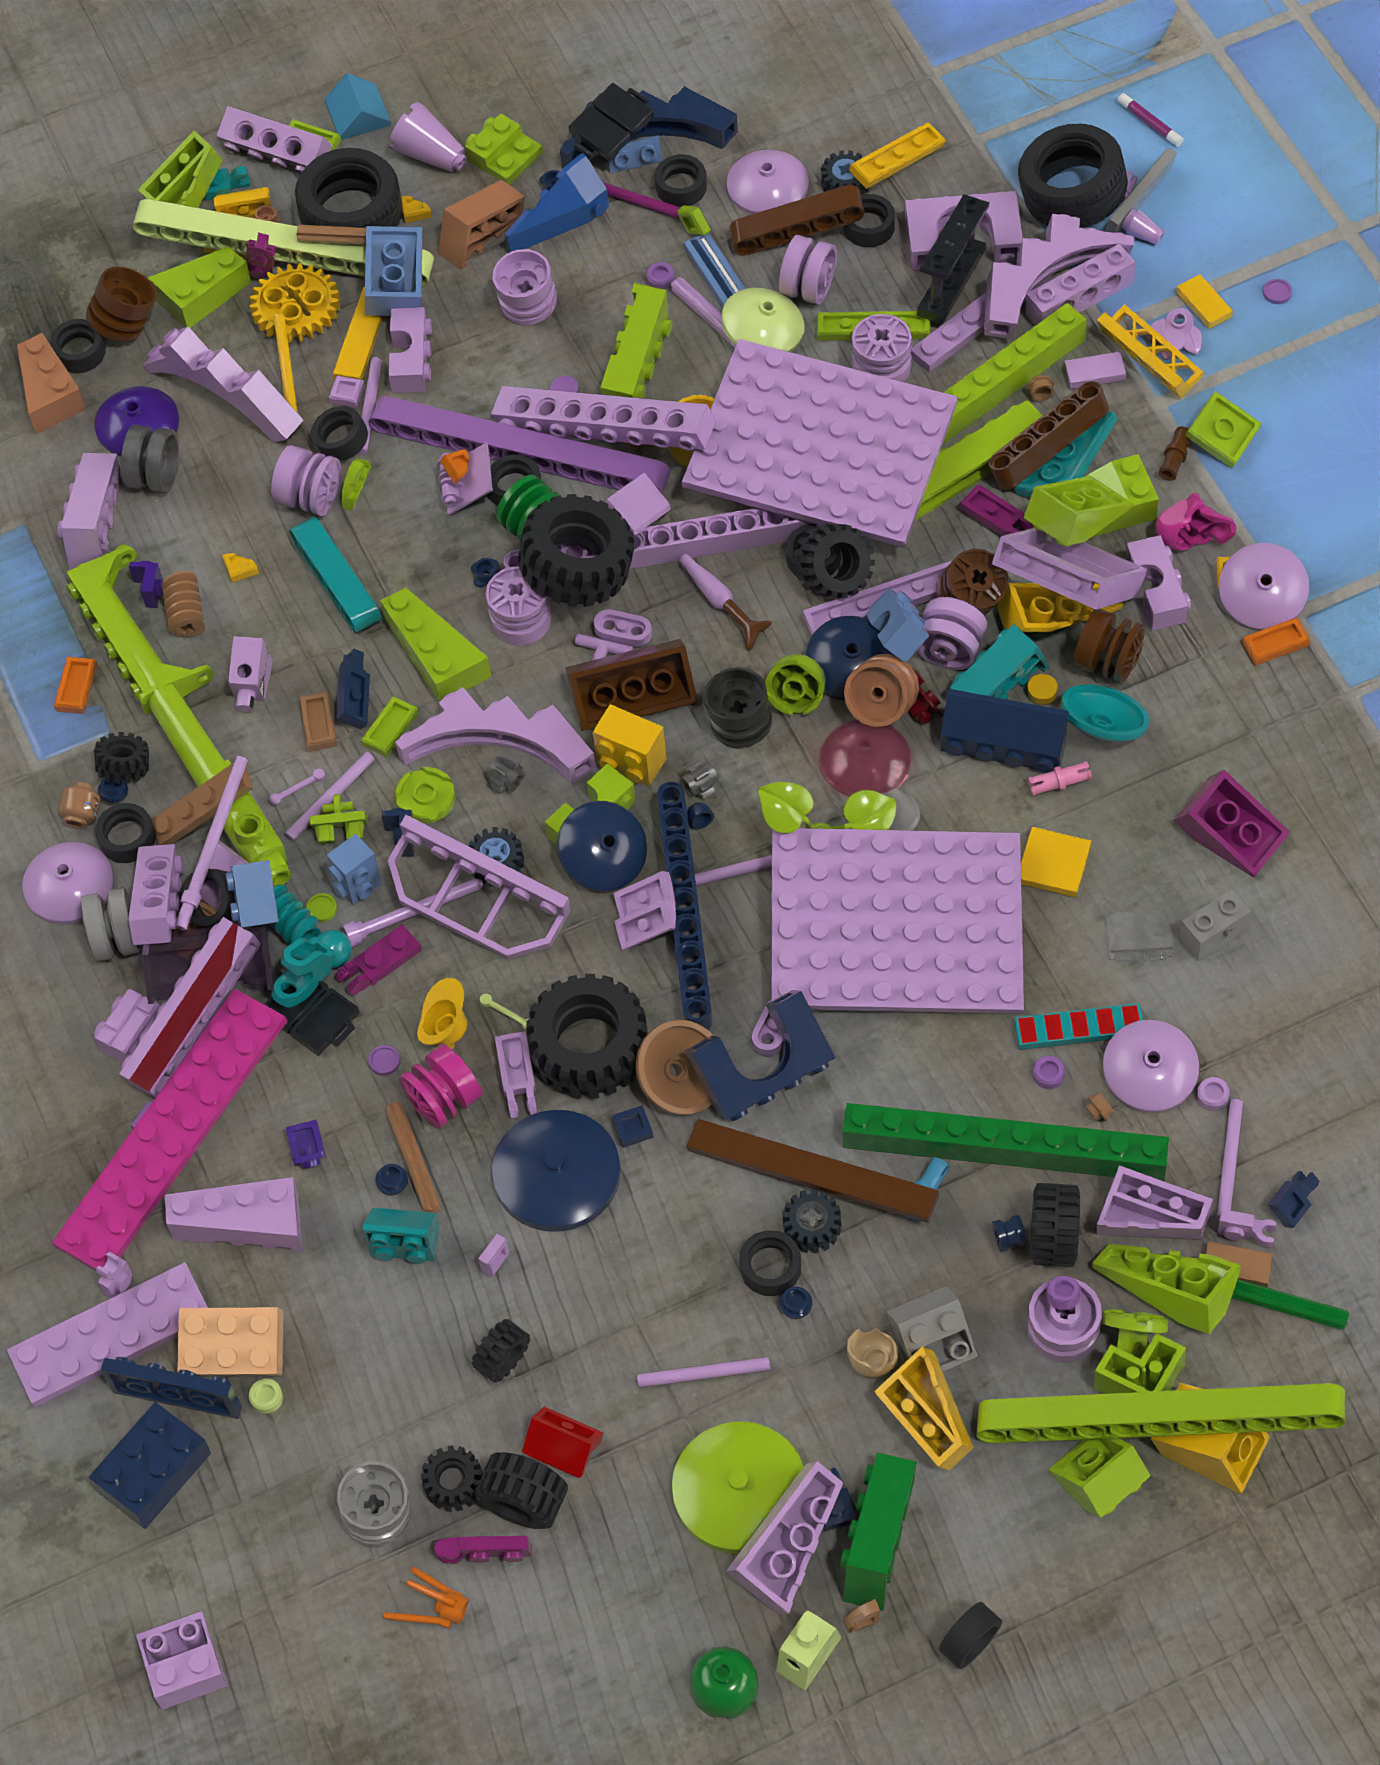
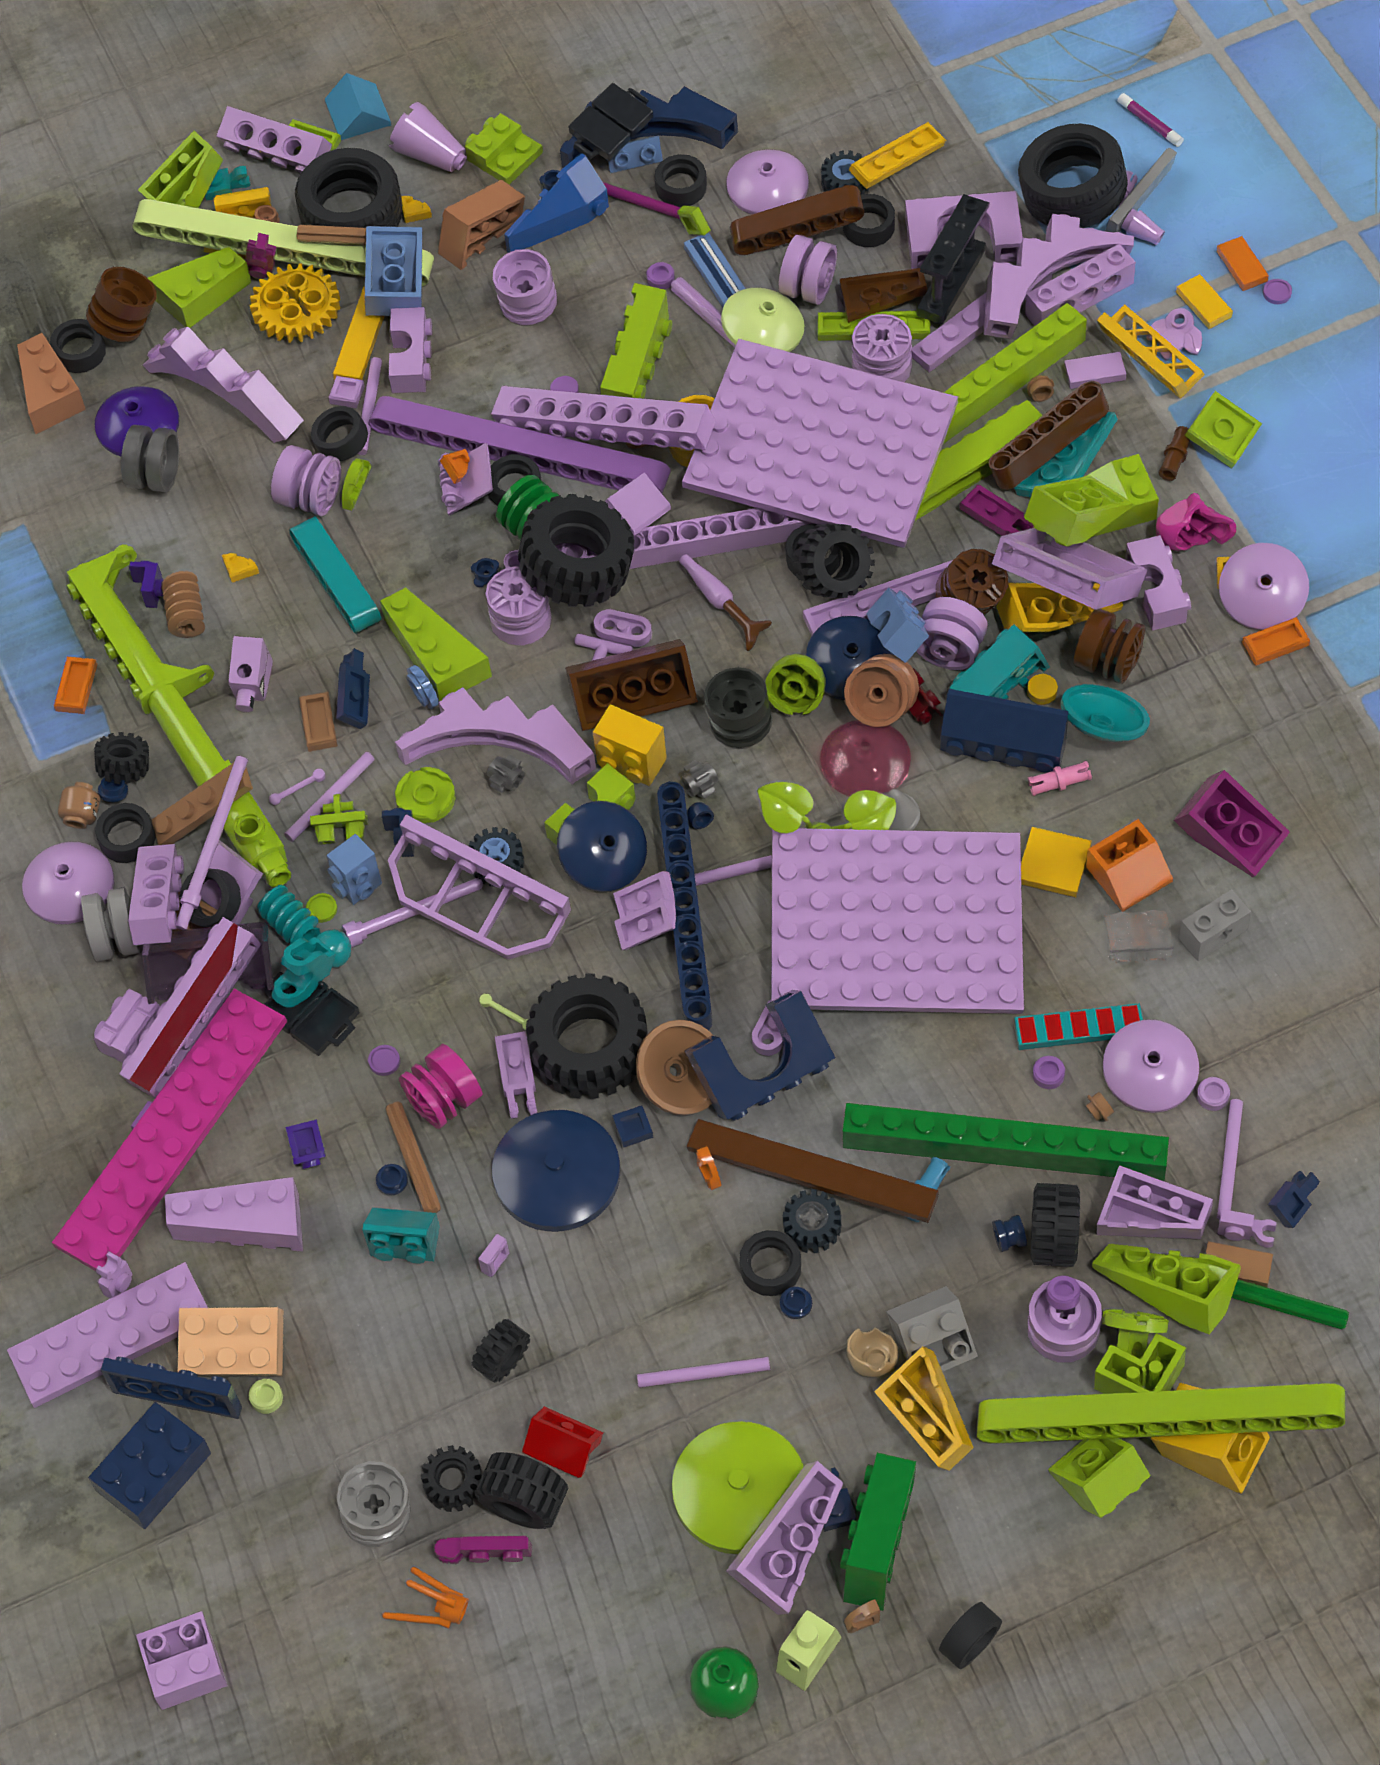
(90, 508): lavender wedge -> none
(252, 893): medium blue brick -> none
(285, 361): yellow bar -> none
(379, 960): magenta hinge -> none
(389, 726): lime tile -> none
(422, 687): none -> medium blue gear
(442, 1014): yellow piece -> none
(708, 1168): none -> orange tile
(880, 291): none -> reddish brown wing
(1129, 865): none -> orange slope
(1242, 263): none -> orange tile

